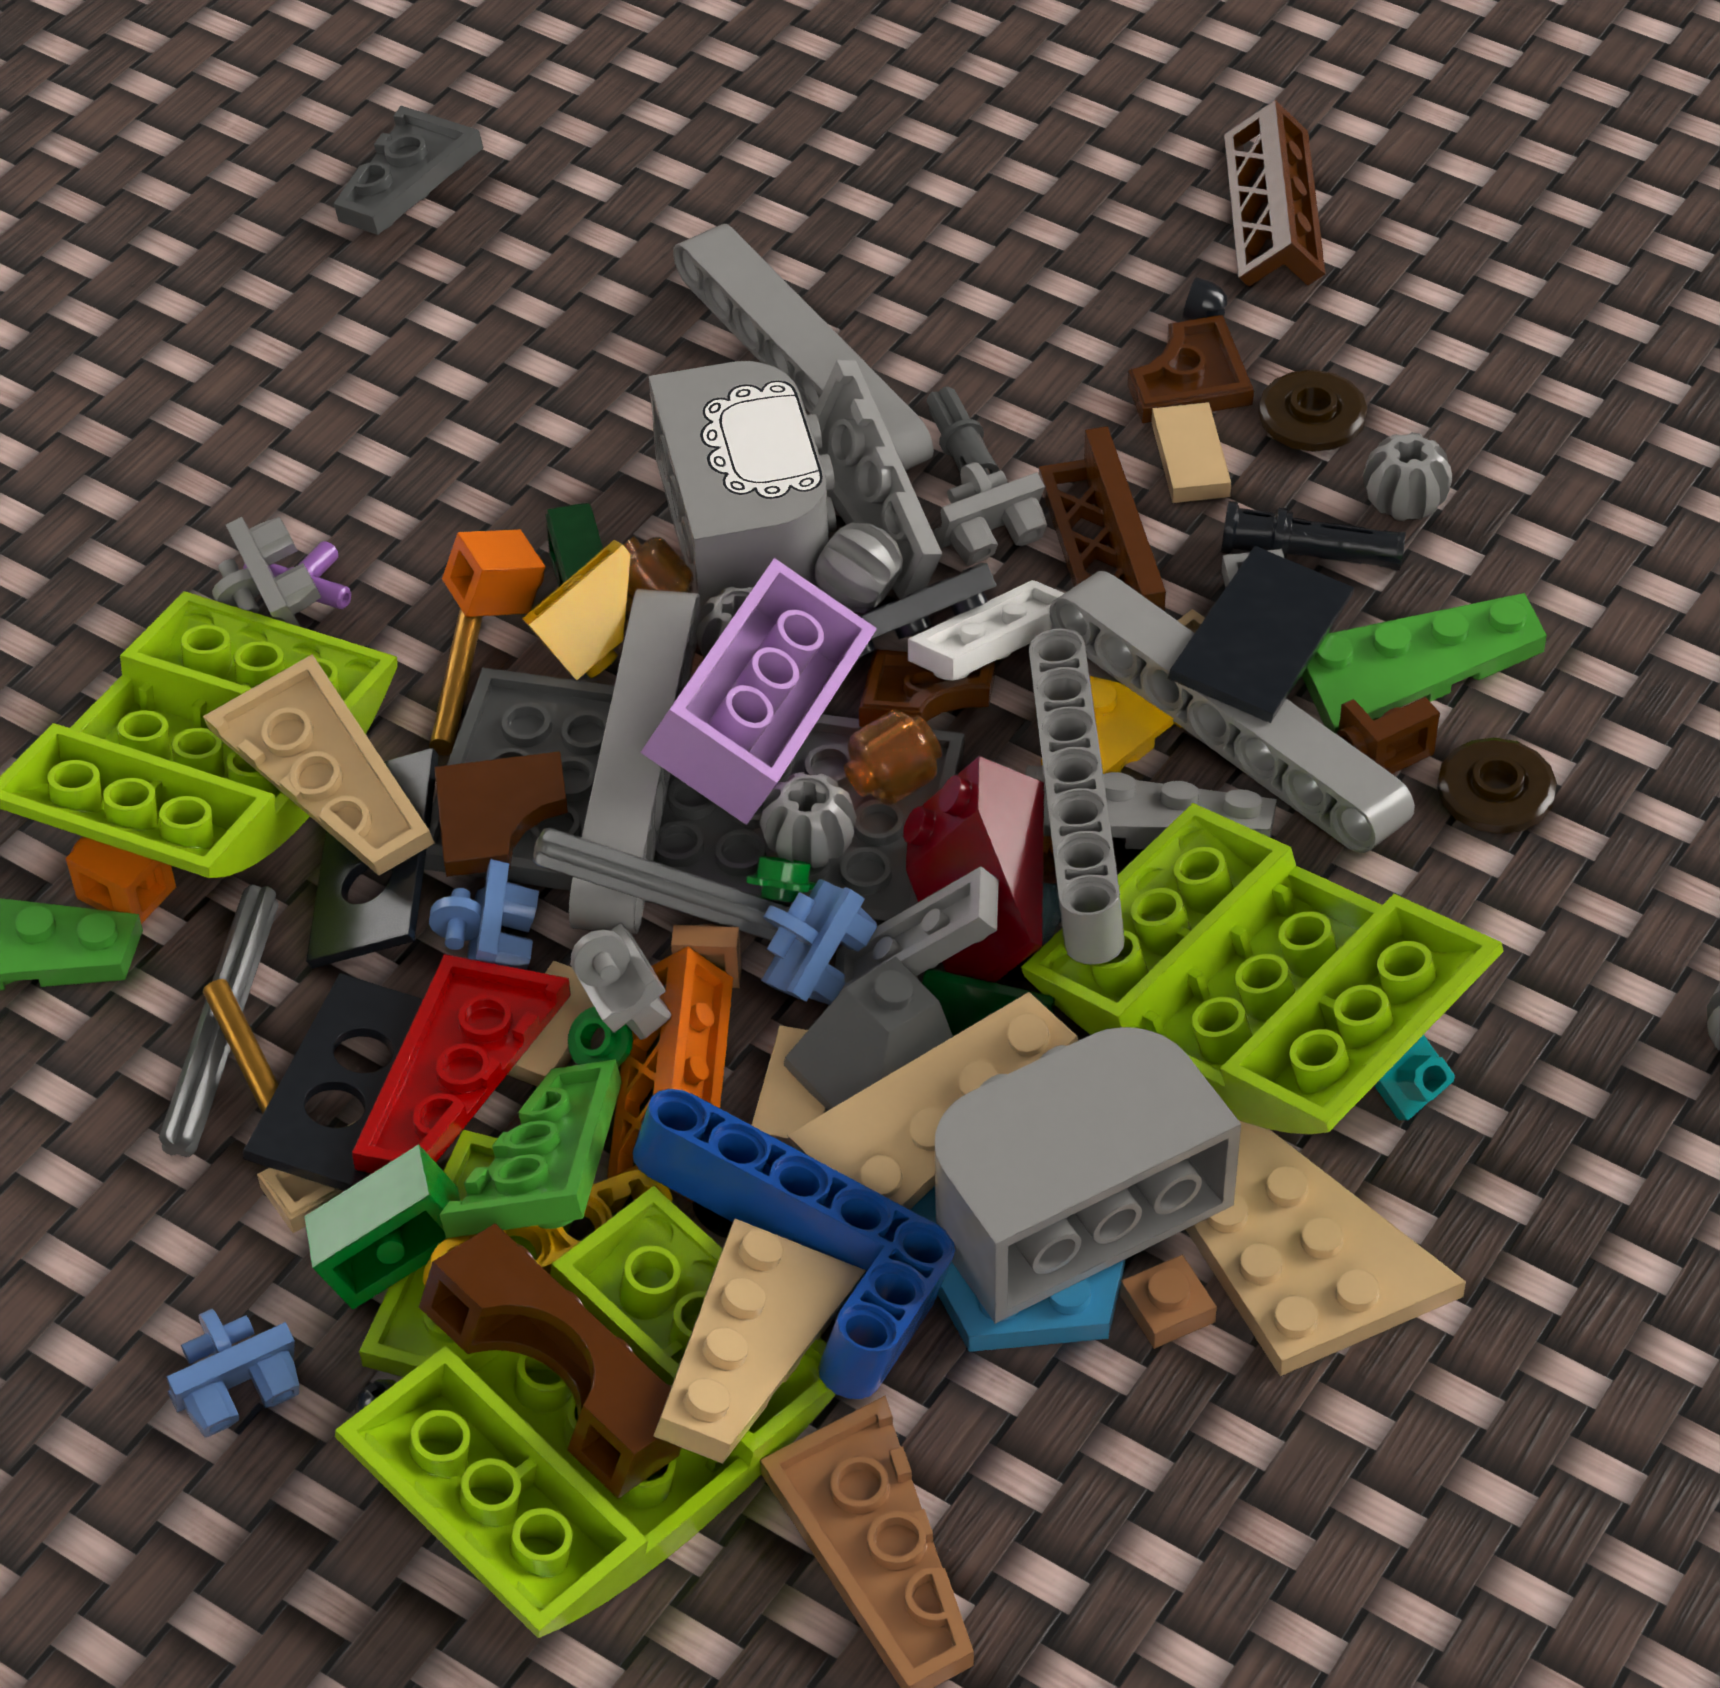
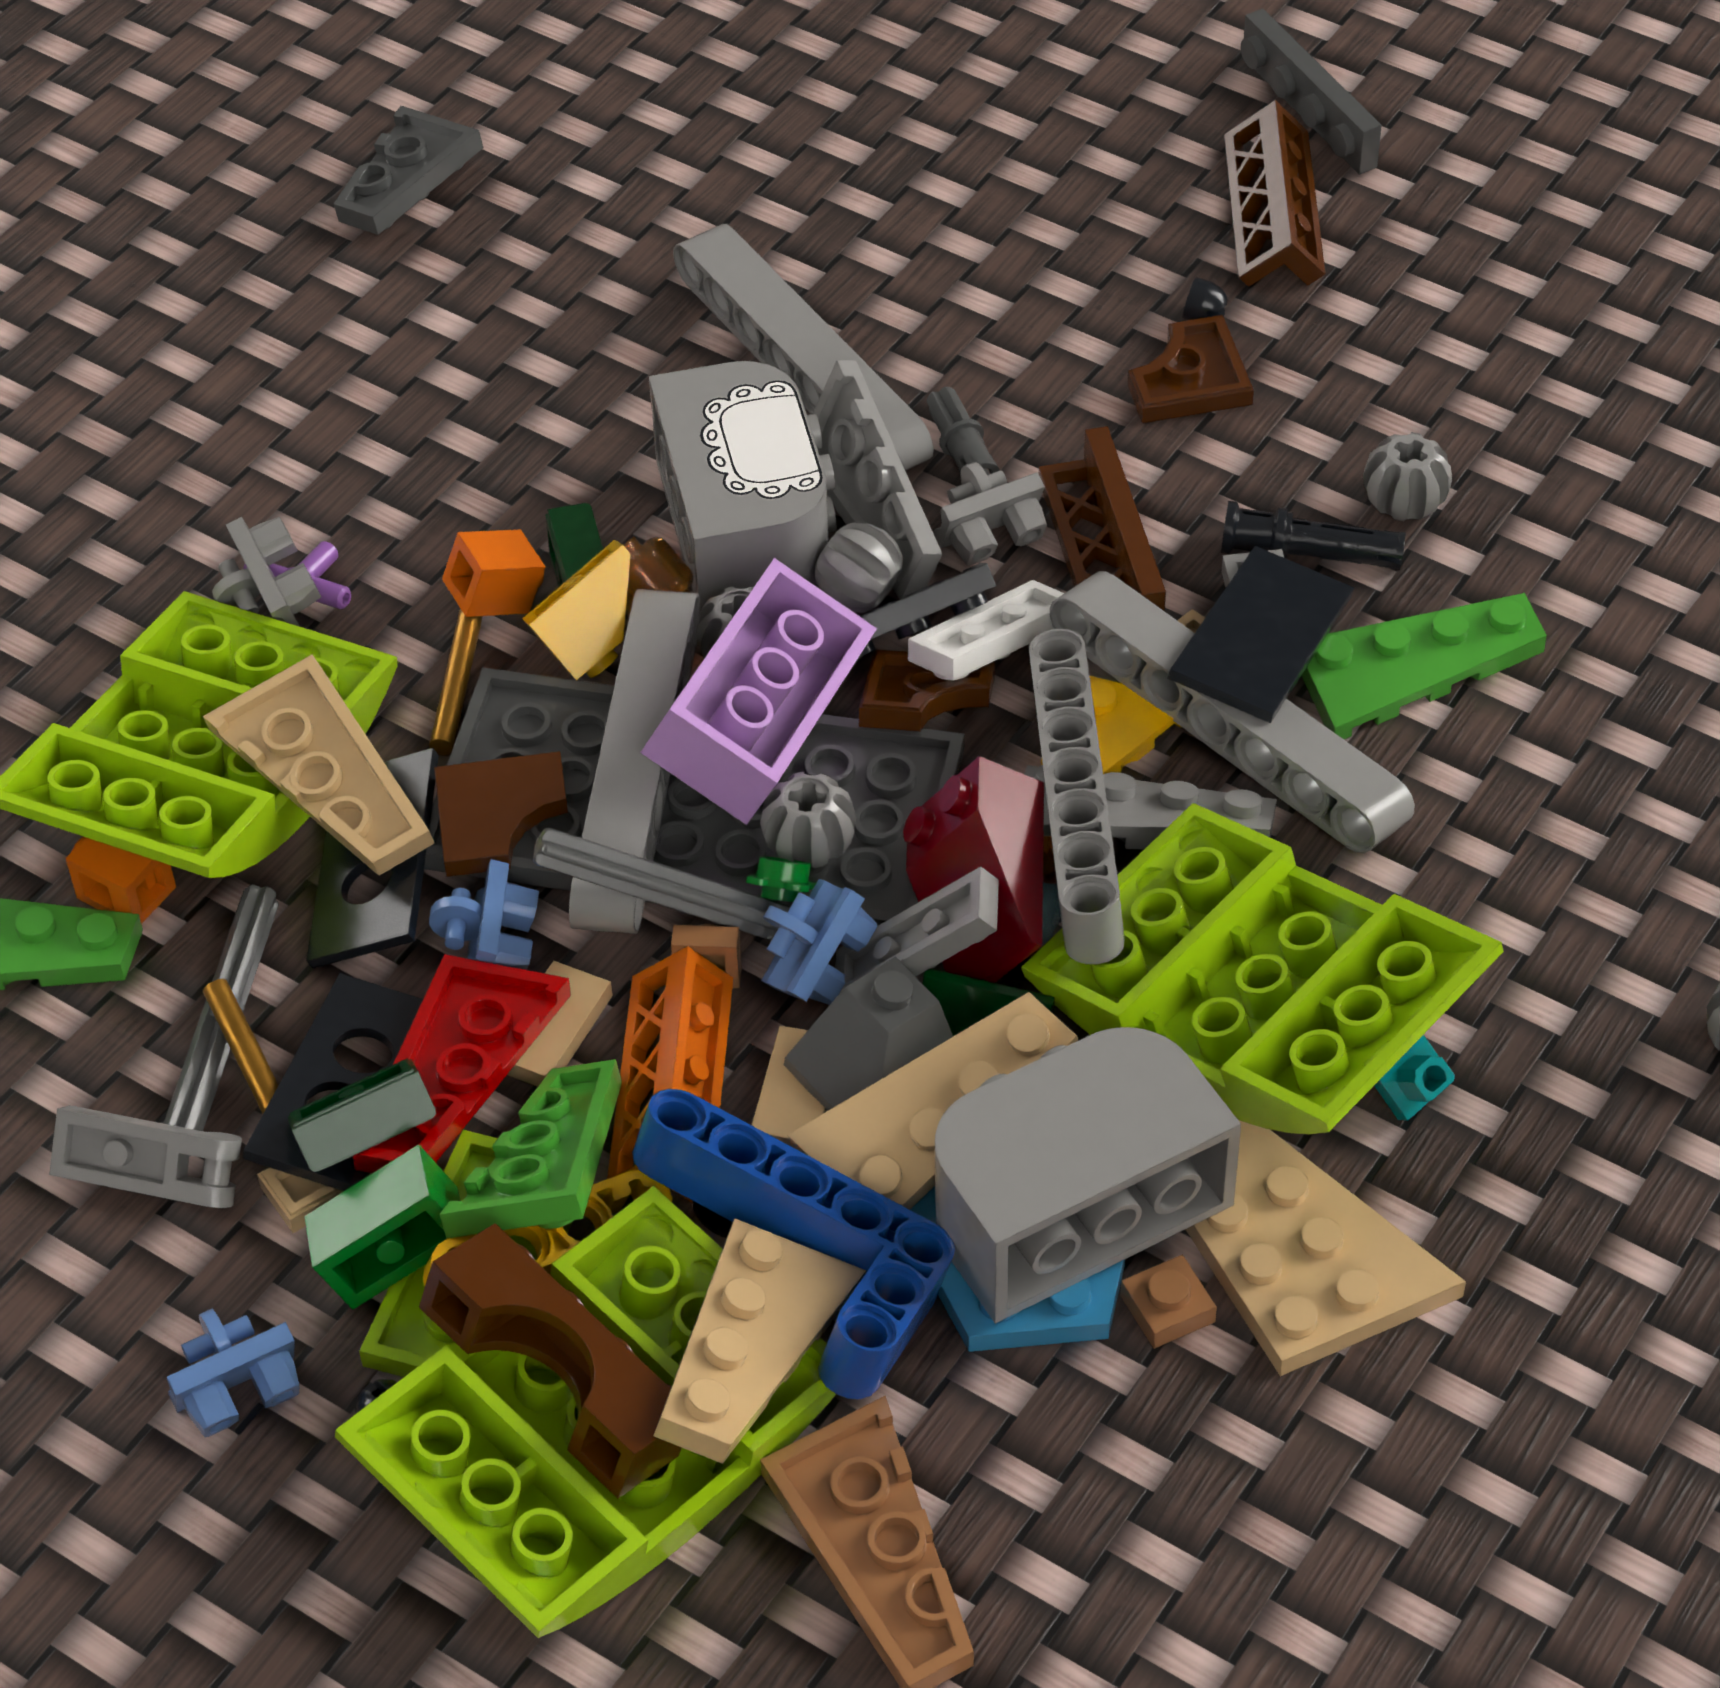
(143, 1156): none -> light grey plate
(361, 1115): none -> slope
(615, 1045): green plate -> none
(620, 981): light grey hips -> none
(892, 757): clear orange head -> none
(1191, 452): tan tile -> none
(1311, 91): none -> dark grey plate
(1312, 410): dark brown wheel -> none
(1395, 738): reddish brown bracket -> none
(1496, 785): dark brown wheel -> none

